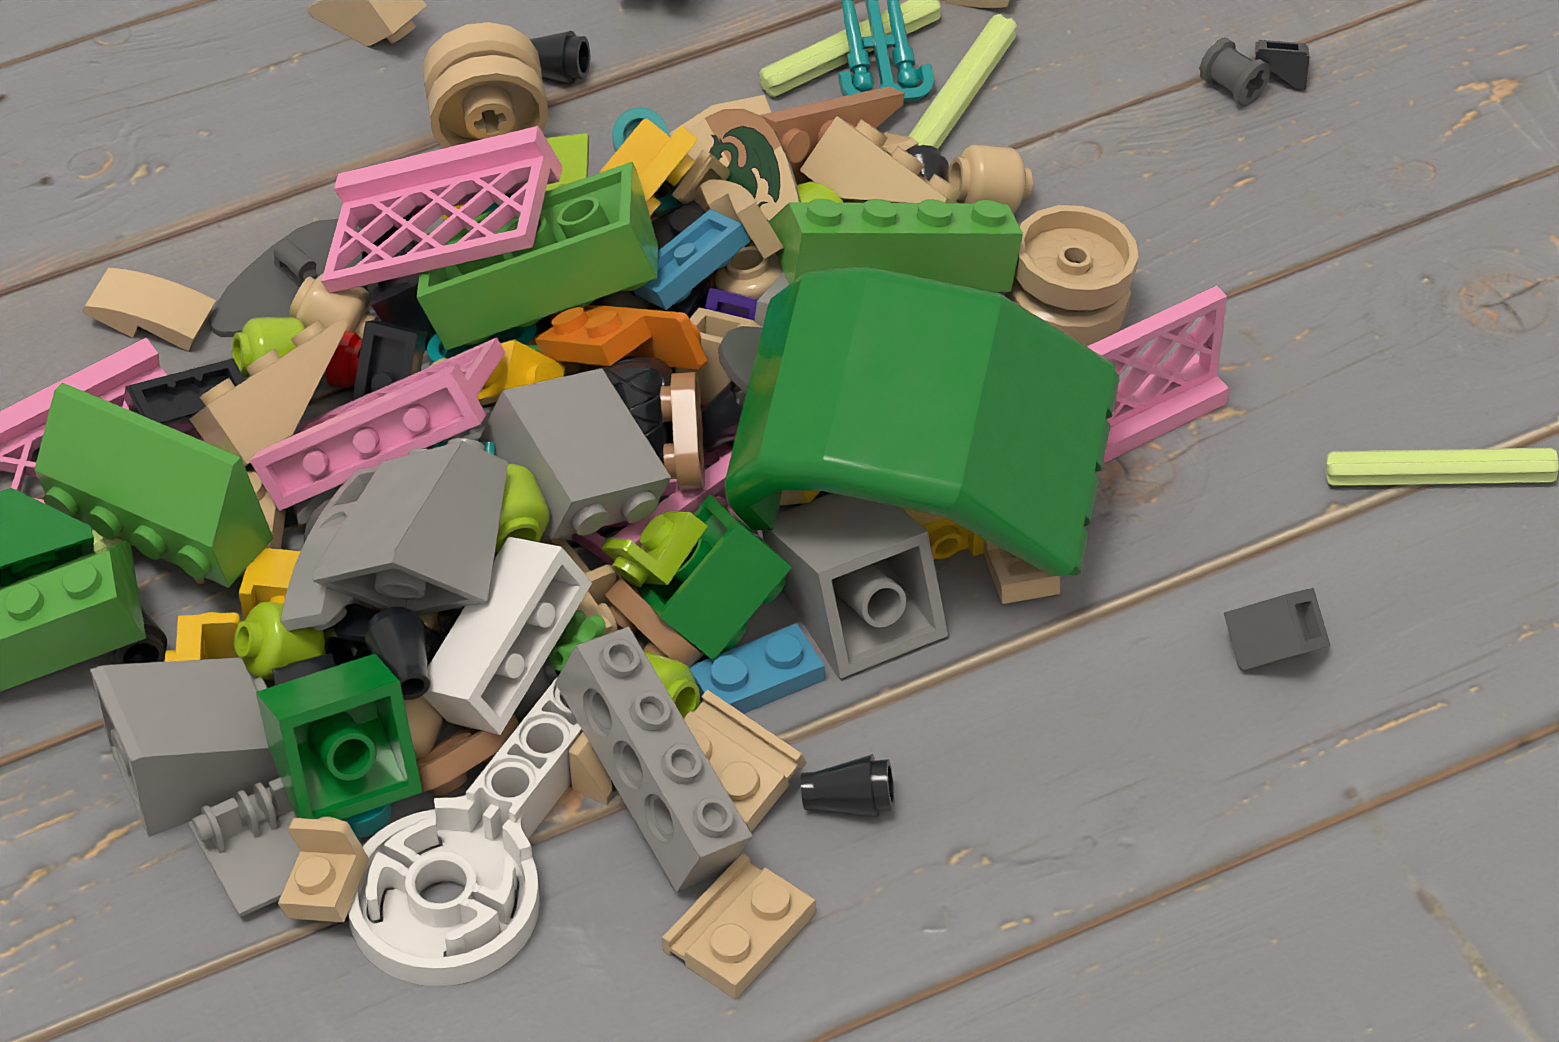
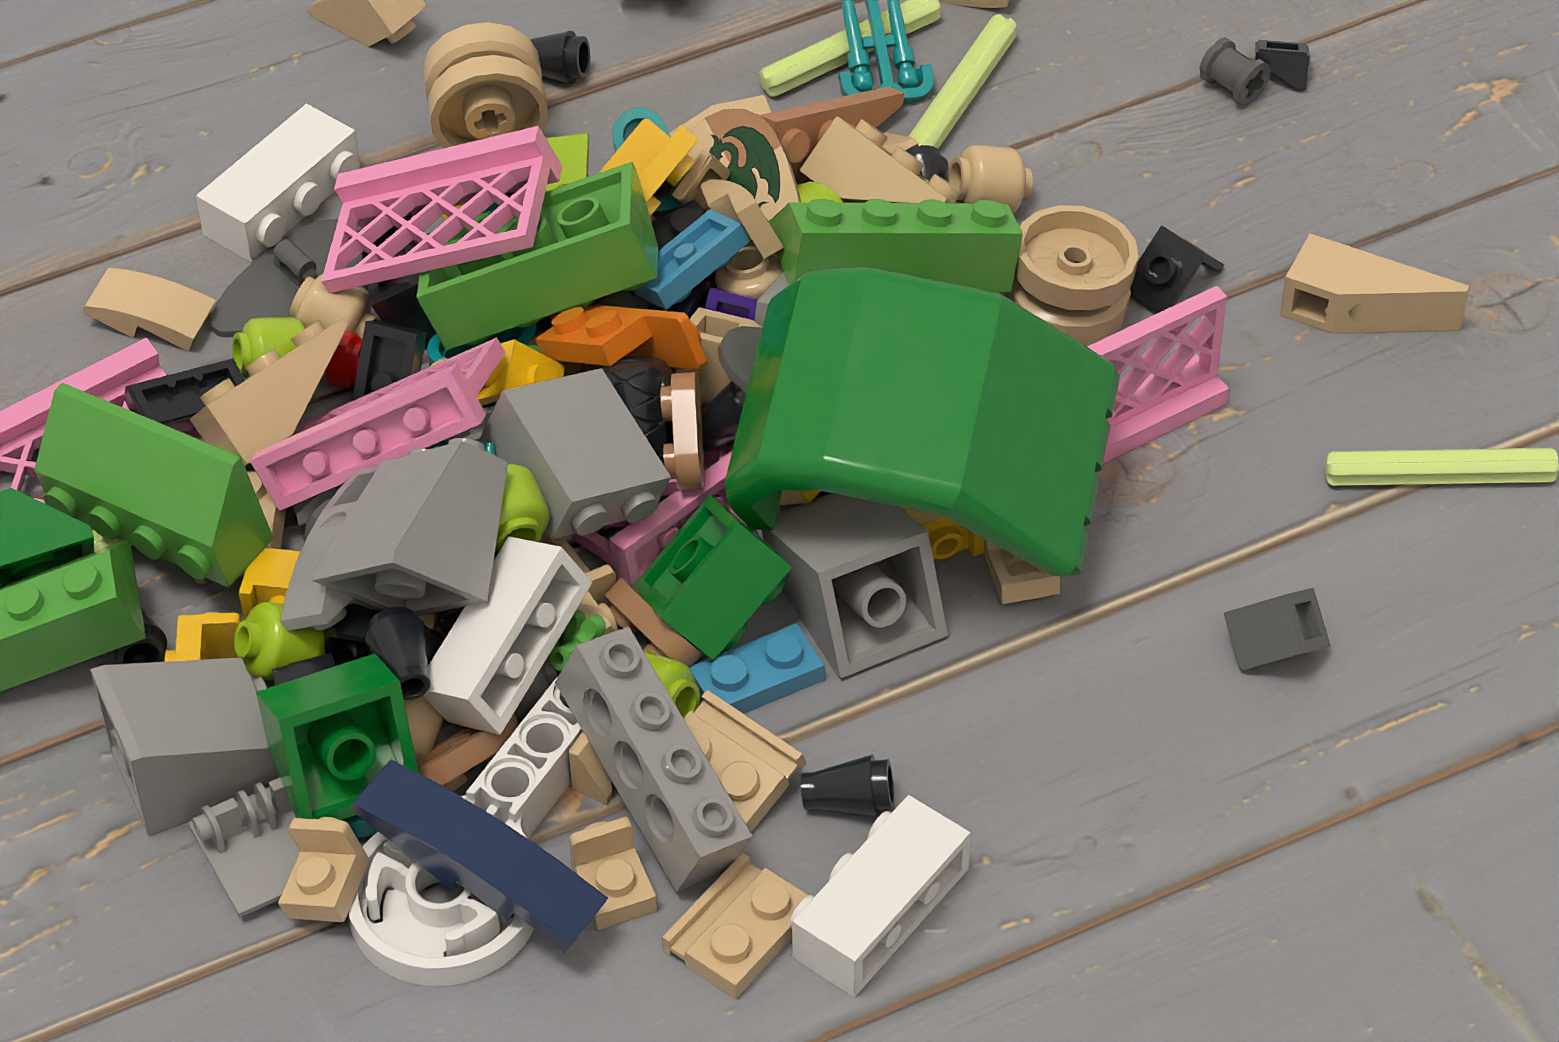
(277, 183): none -> white brick
(480, 852): none -> dark blue slope
(609, 862): none -> tan bracket
(665, 547): lime bracket -> none
(879, 894): none -> white brick
(1167, 269): none -> black bracket
(1366, 293): none -> tan slope

